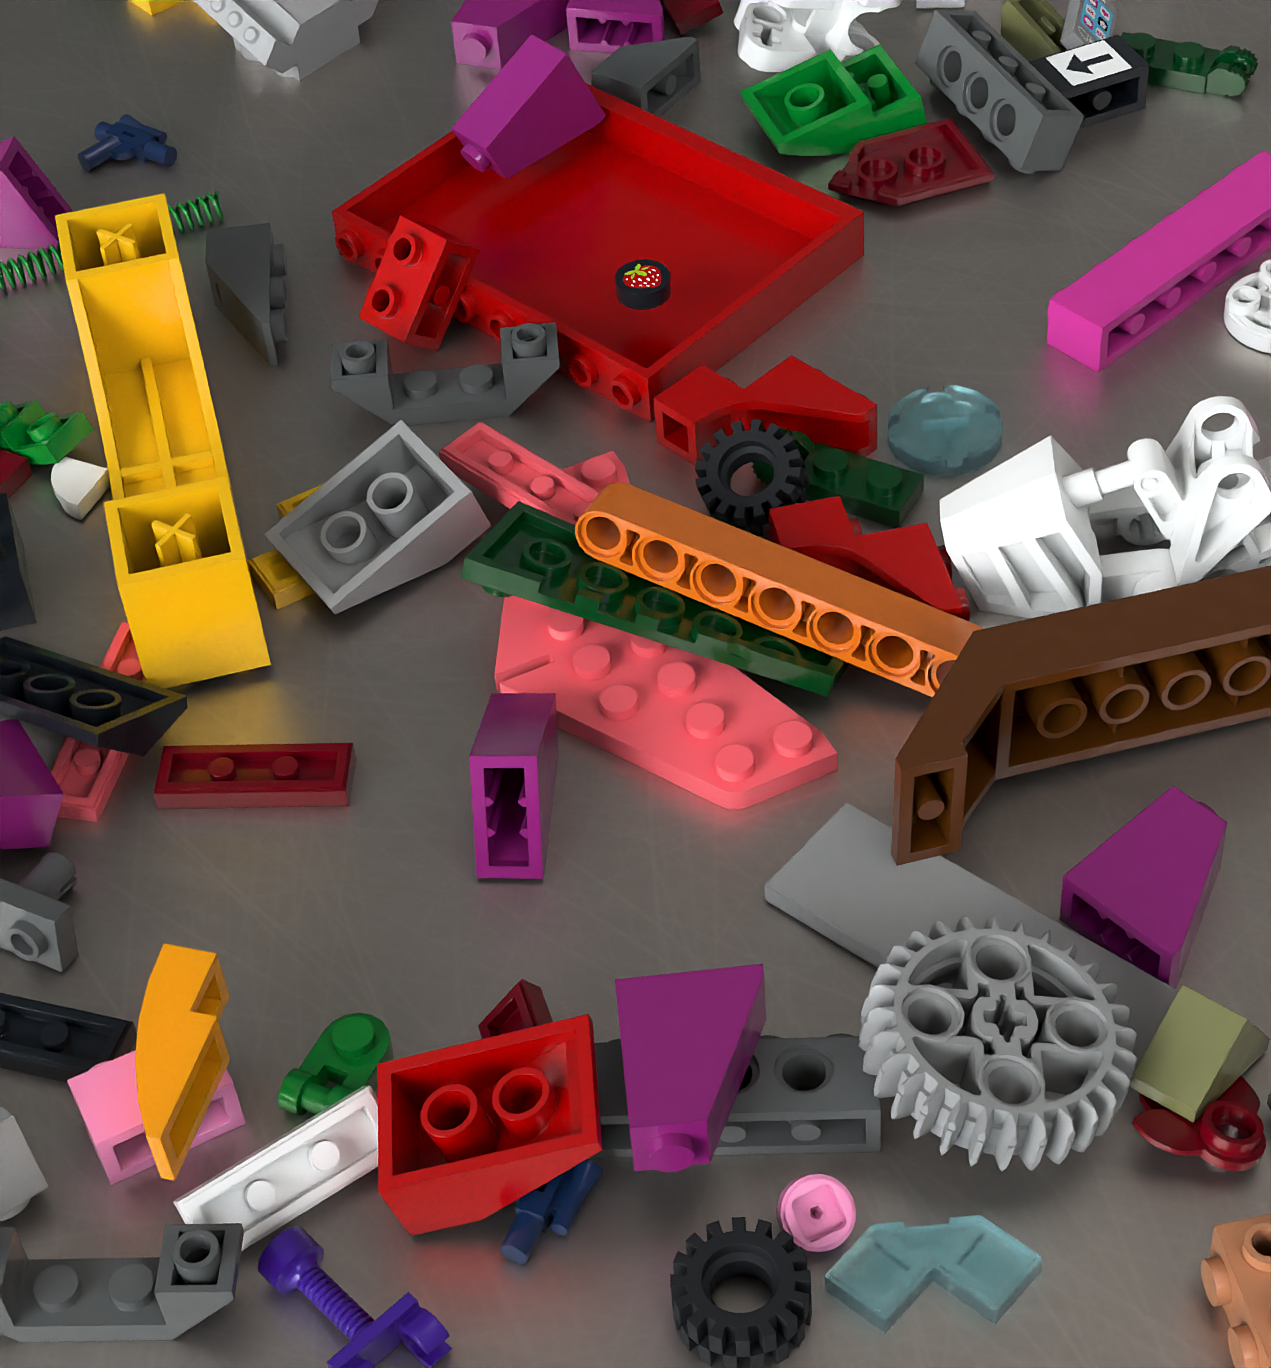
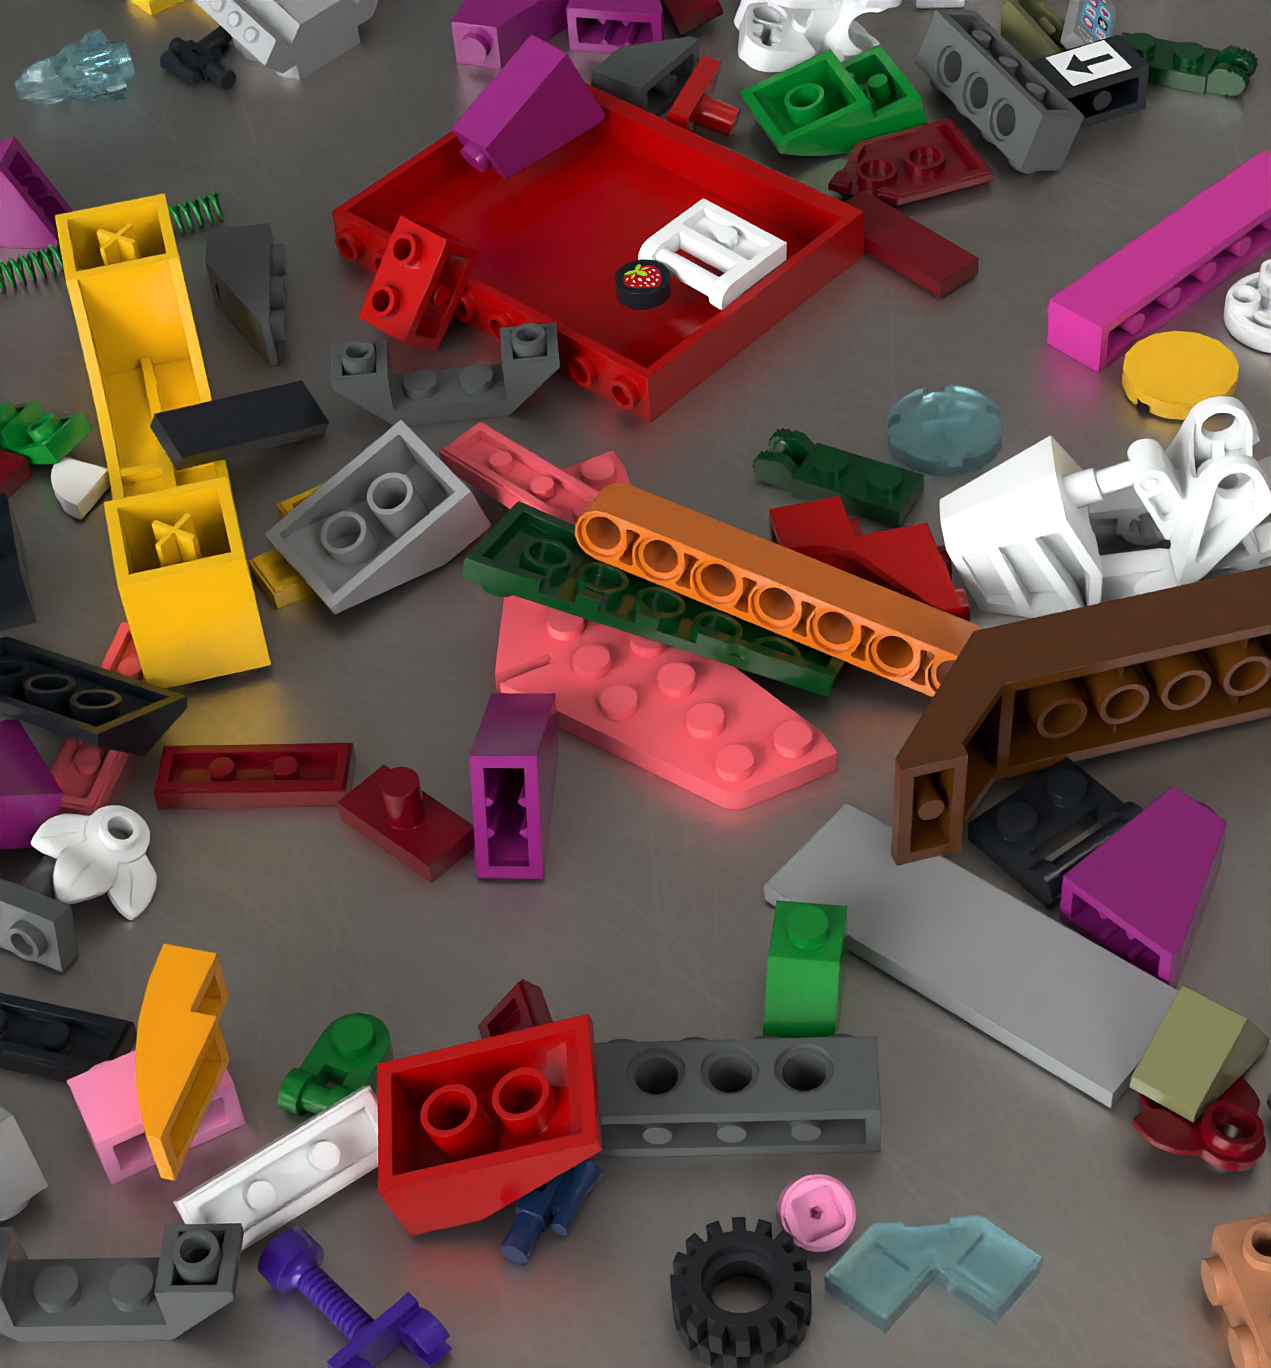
(81, 72): none -> clear light blue rock
(98, 863): none -> white plate
(126, 141): dark blue piece -> none
(200, 59): none -> black piece
(239, 424): none -> black tile
(407, 821): none -> dark red tile
(686, 1058): magenta slope -> none
(697, 107): none -> red tile
(721, 241): none -> white plate
(742, 448): black tyre -> none
(787, 395): red arch -> none
(806, 970): none -> green slope
(913, 247): none -> dark red tile
(979, 1034): light grey gear -> none
(1044, 818): none -> black plate
(1178, 371): none -> yellow tile

